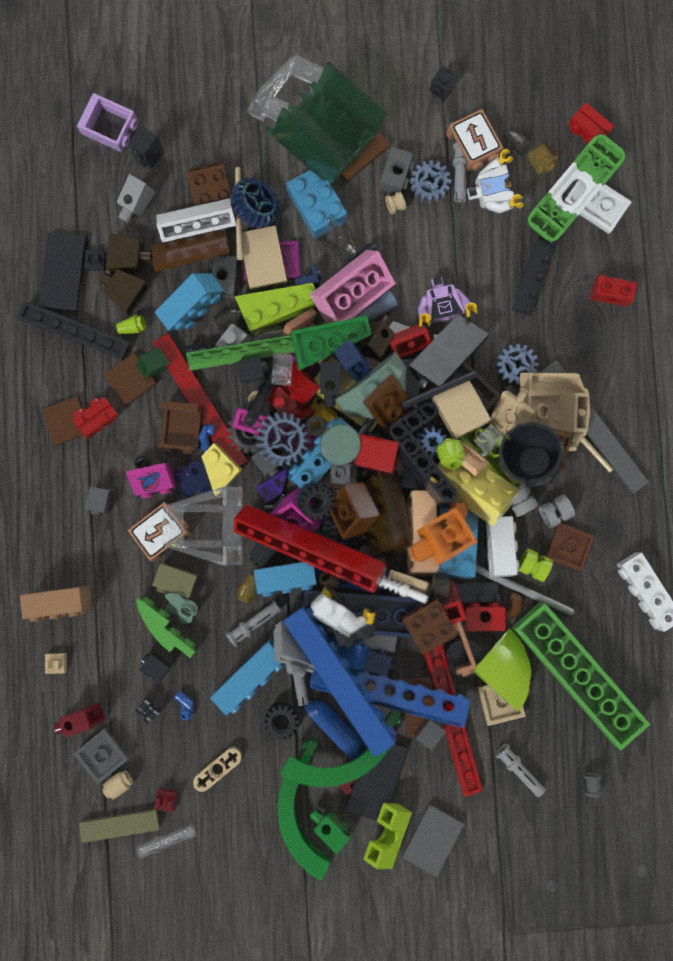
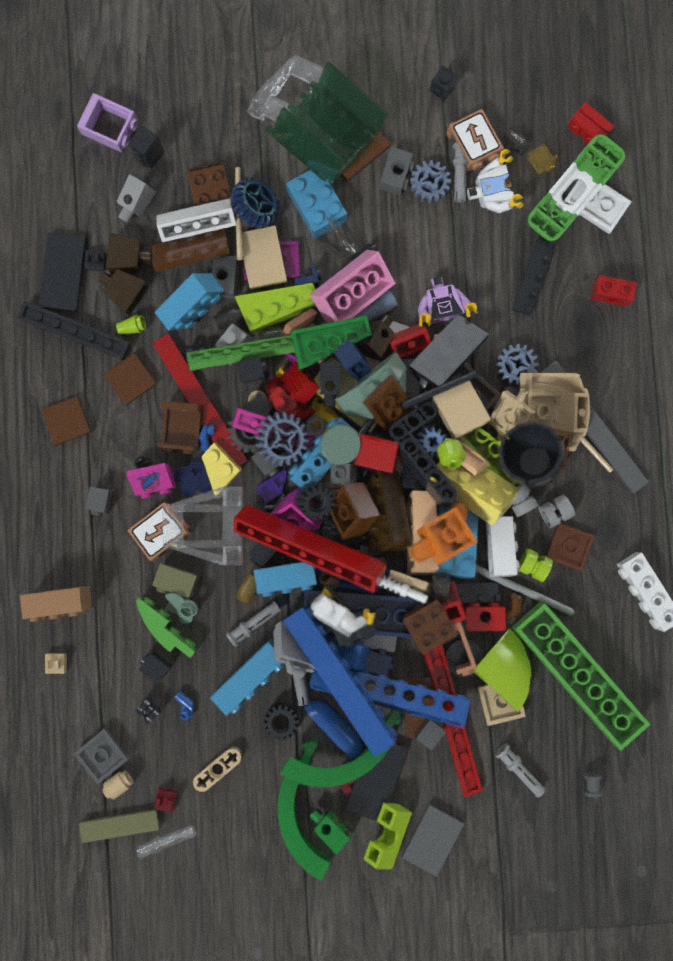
(80, 720): dark red torso -> none
(94, 417): red brick -> none
(152, 363): dark green brick -> none
(260, 401): black axle -> none
(282, 369): clear bracket -> none
(395, 202): tan wheel -> none
(488, 439): clear panel -> none

